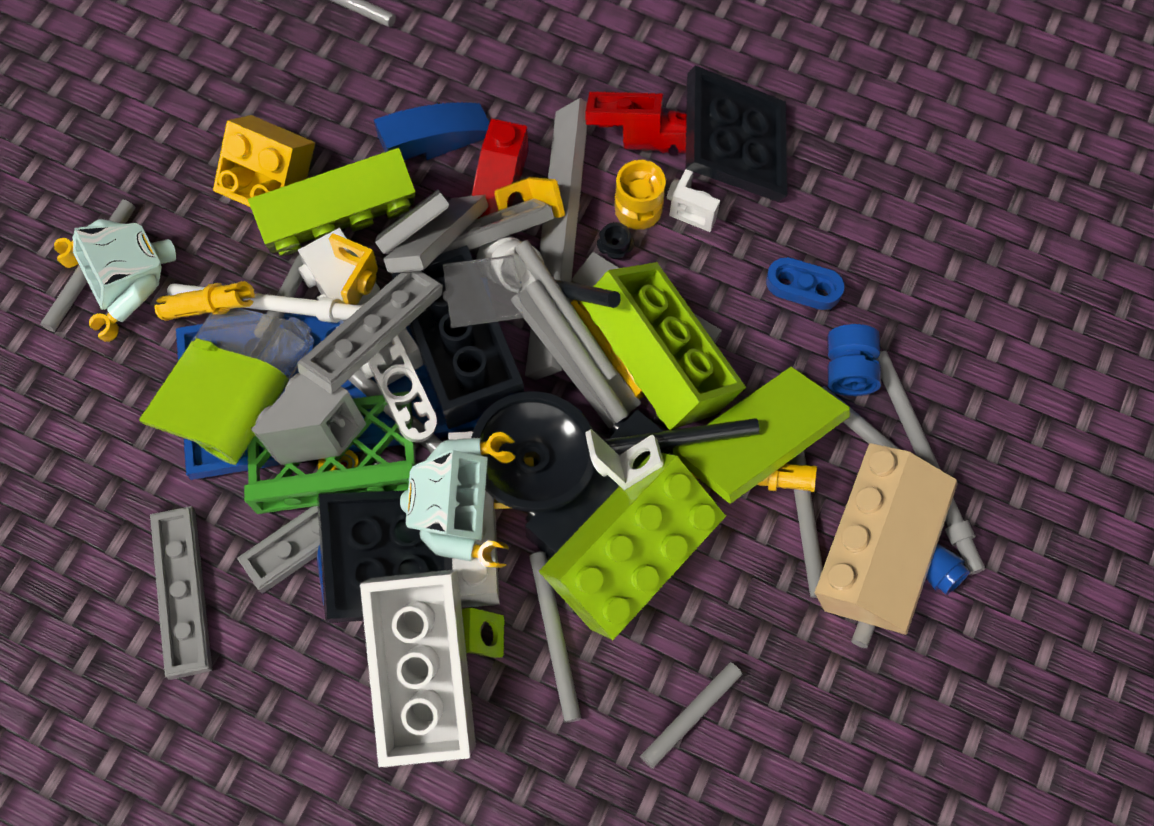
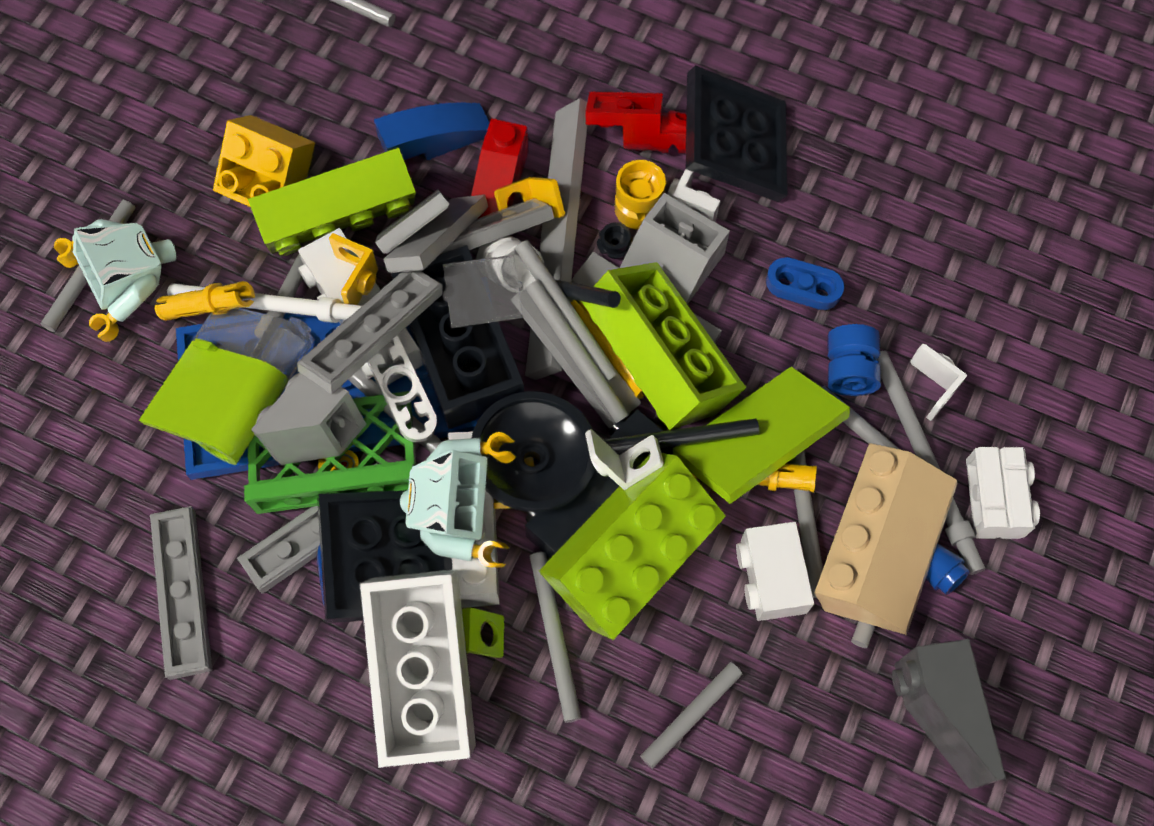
(680, 242): none -> light grey slope
(775, 571): none -> white brick
(941, 370): none -> white bracket
(949, 704): none -> dark grey slope
(1001, 493): none -> white brick

